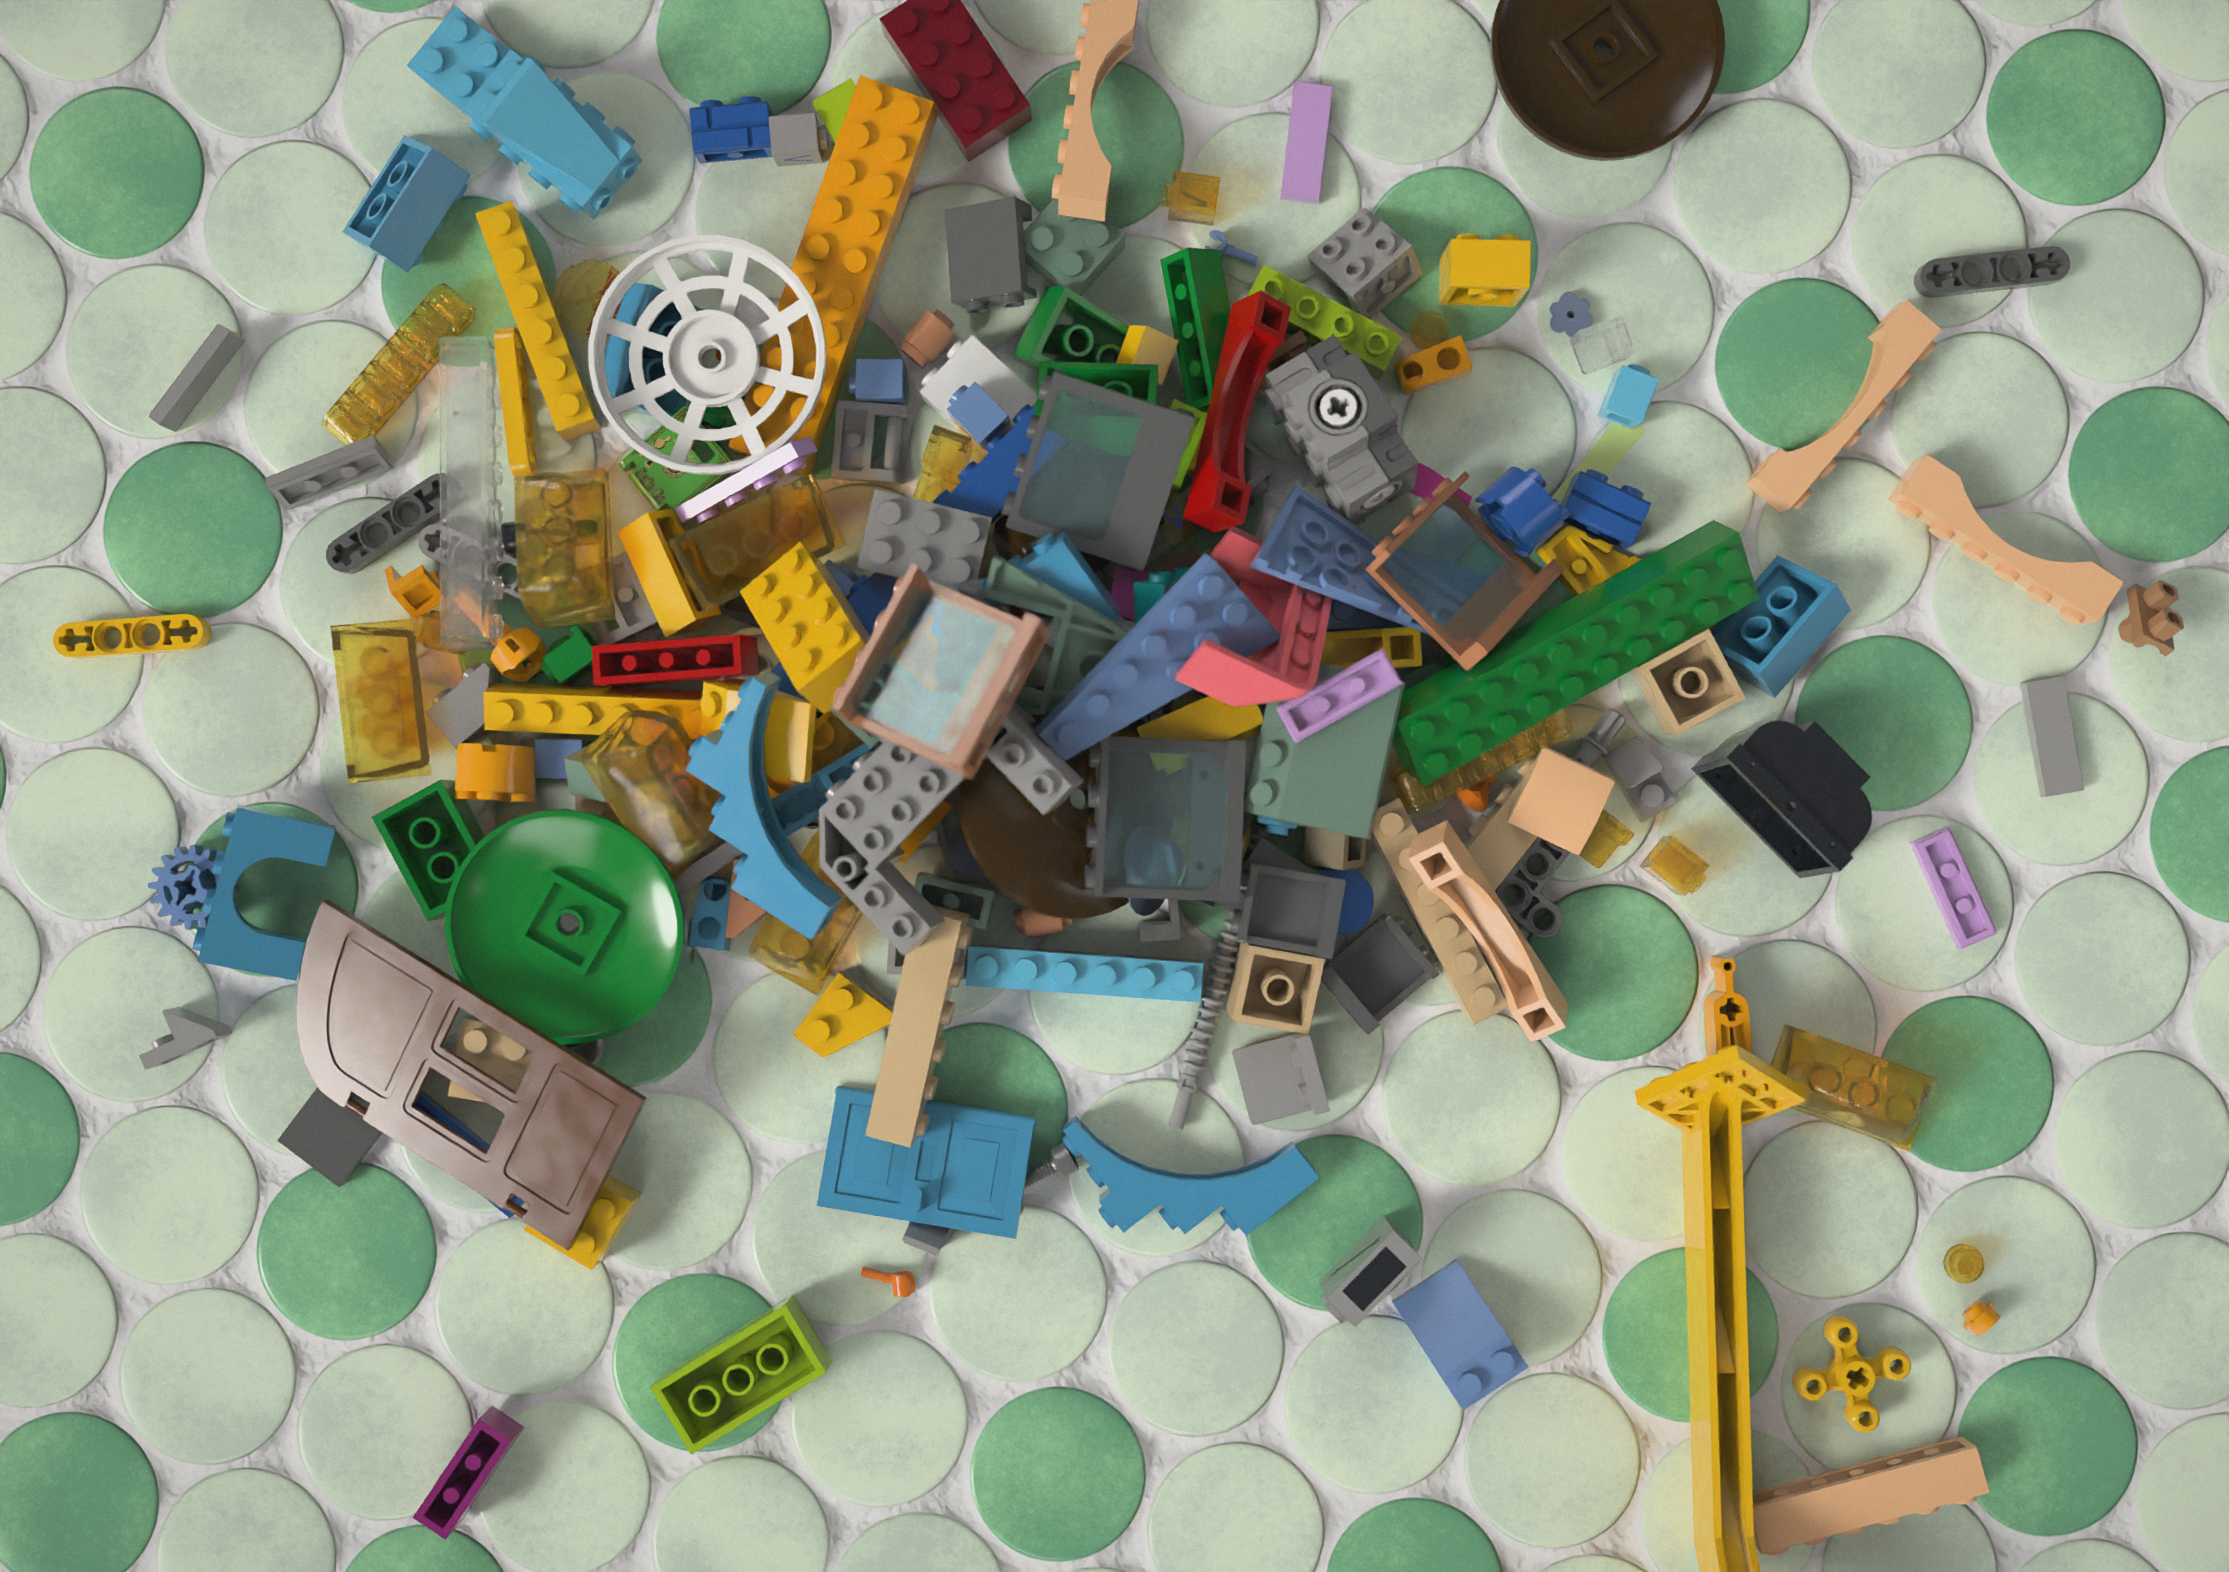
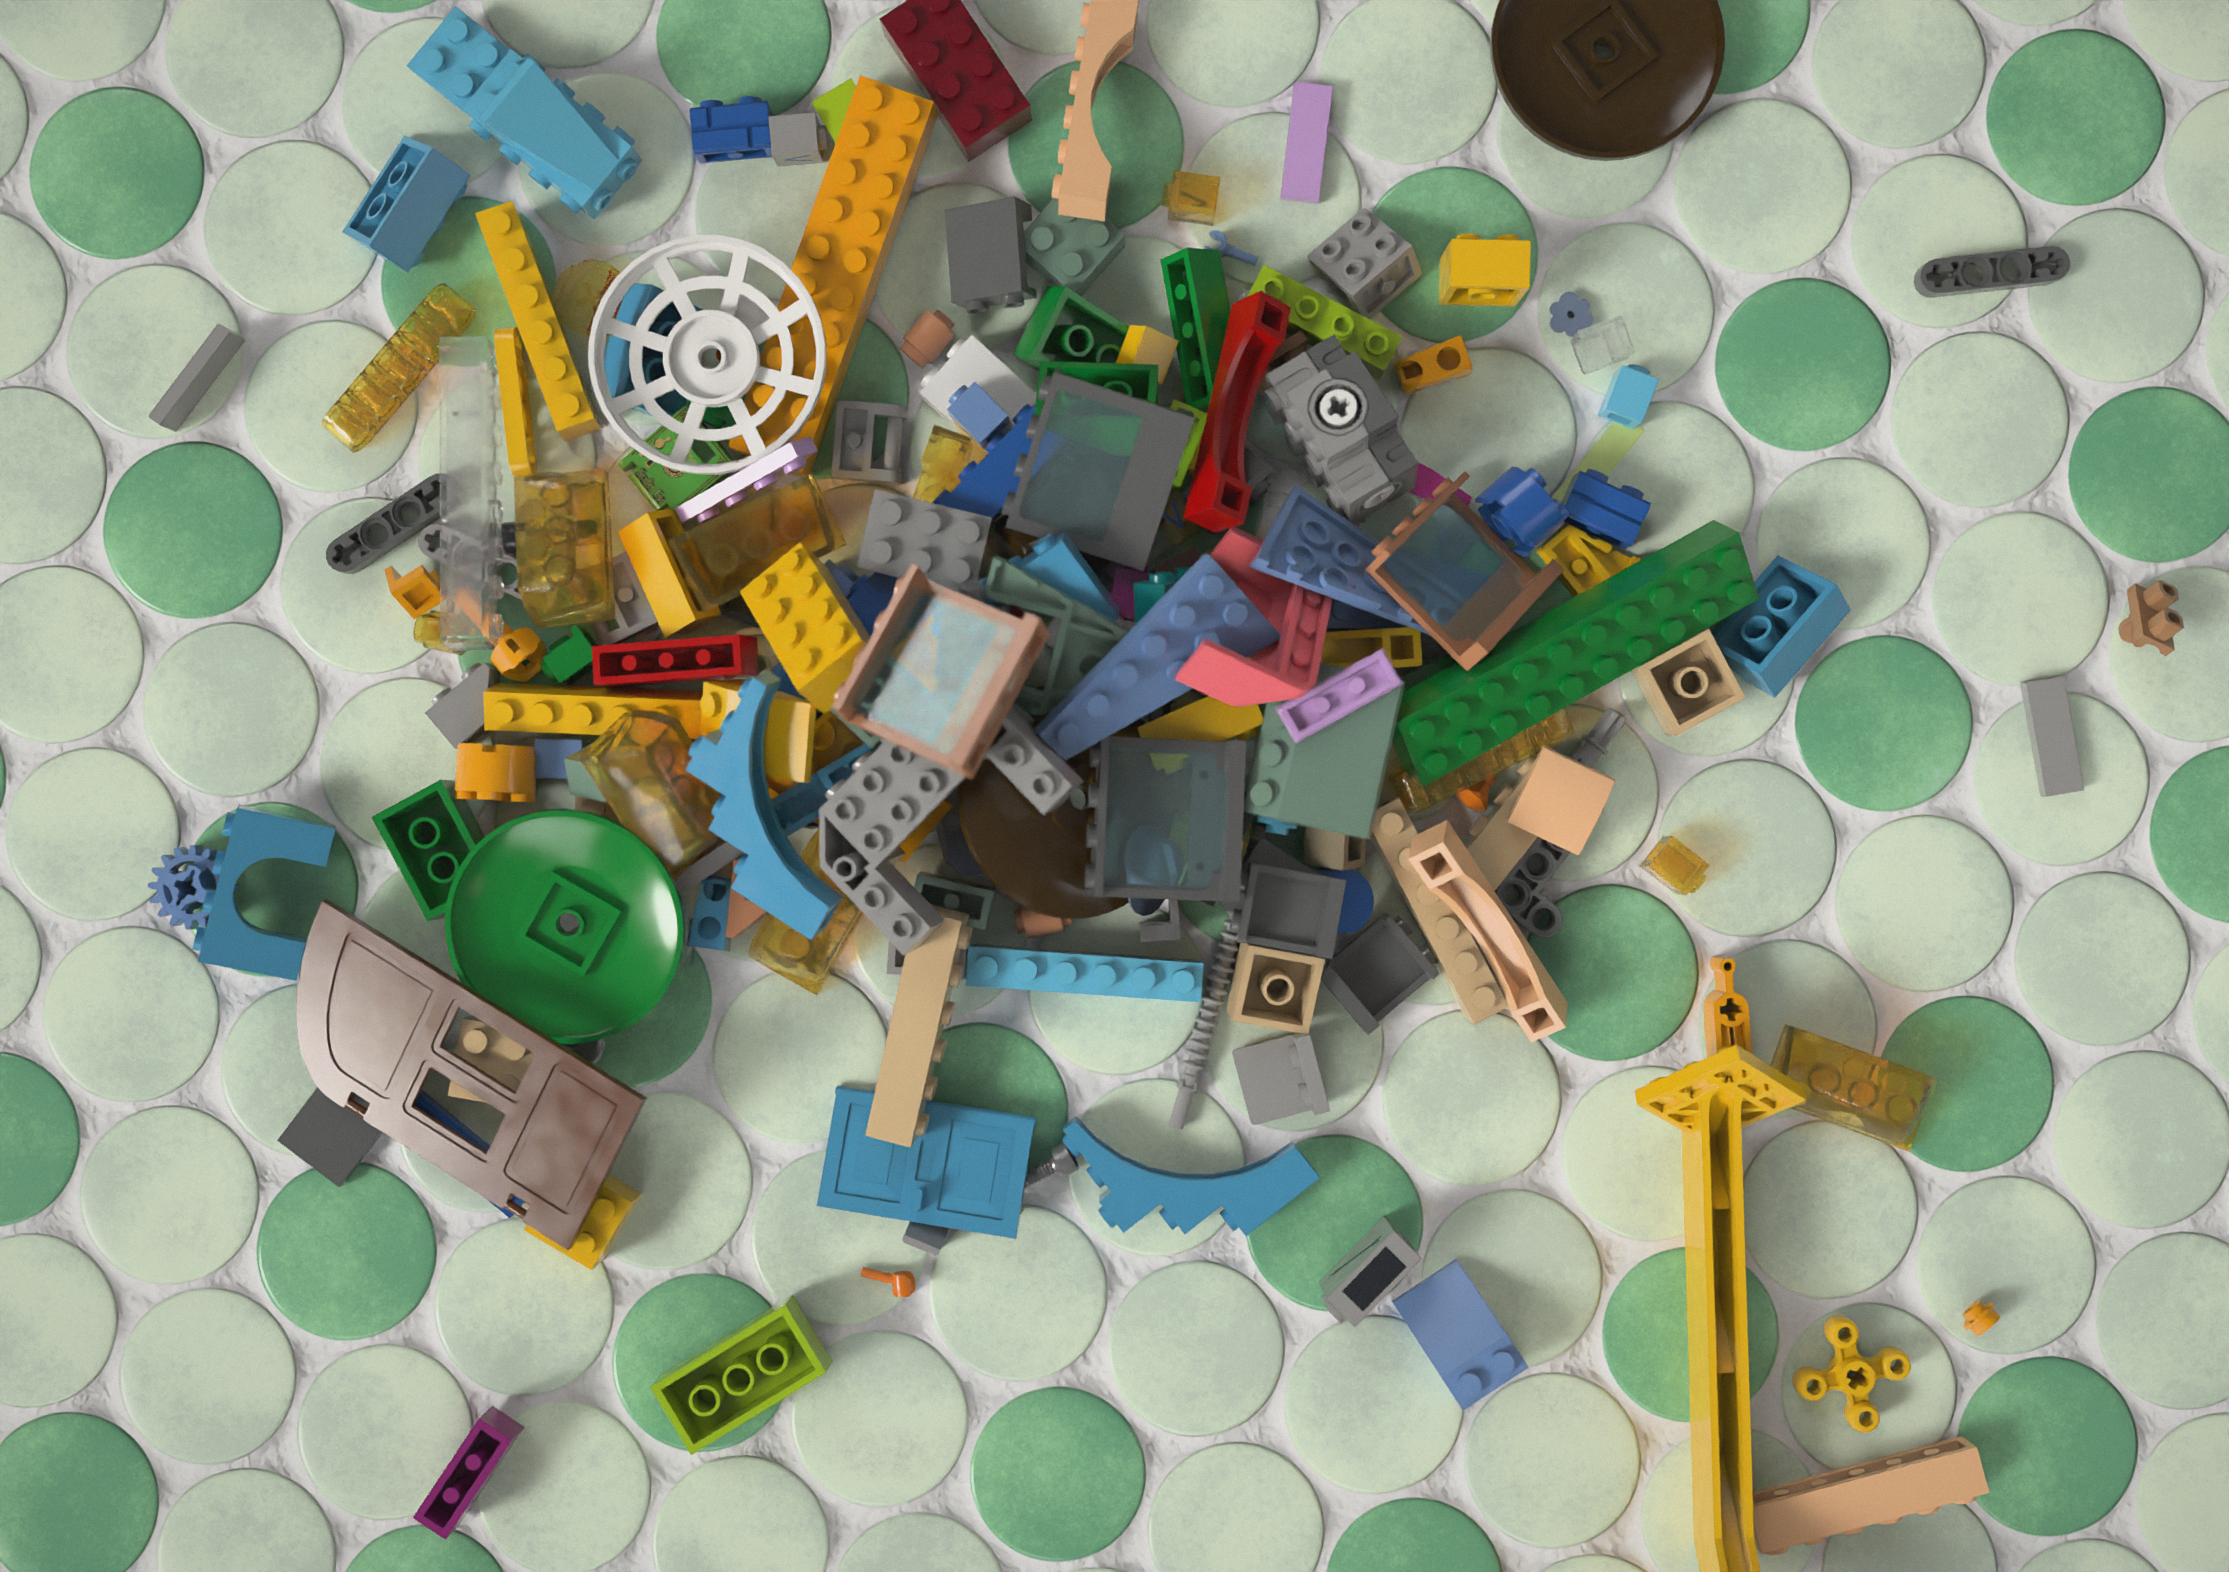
(132, 636): yellow beam -> none
(188, 1034): light grey slope -> none
(329, 472): light grey tile -> none
(381, 701): clear yellow windscreen -> none
(842, 1017): yellow wing -> none
(879, 381): medium blue brick -> none
(1428, 330): clear yellow plate -> none
(1604, 840): clear yellow panel -> none
(1639, 778): light grey slope -> none
(1800, 790): black container -> none
(1897, 343): light nougat arch -> none
(1939, 500): light nougat arch -> none
(1953, 888): lavender tile -> none
(1963, 1263): clear yellow plate -> none

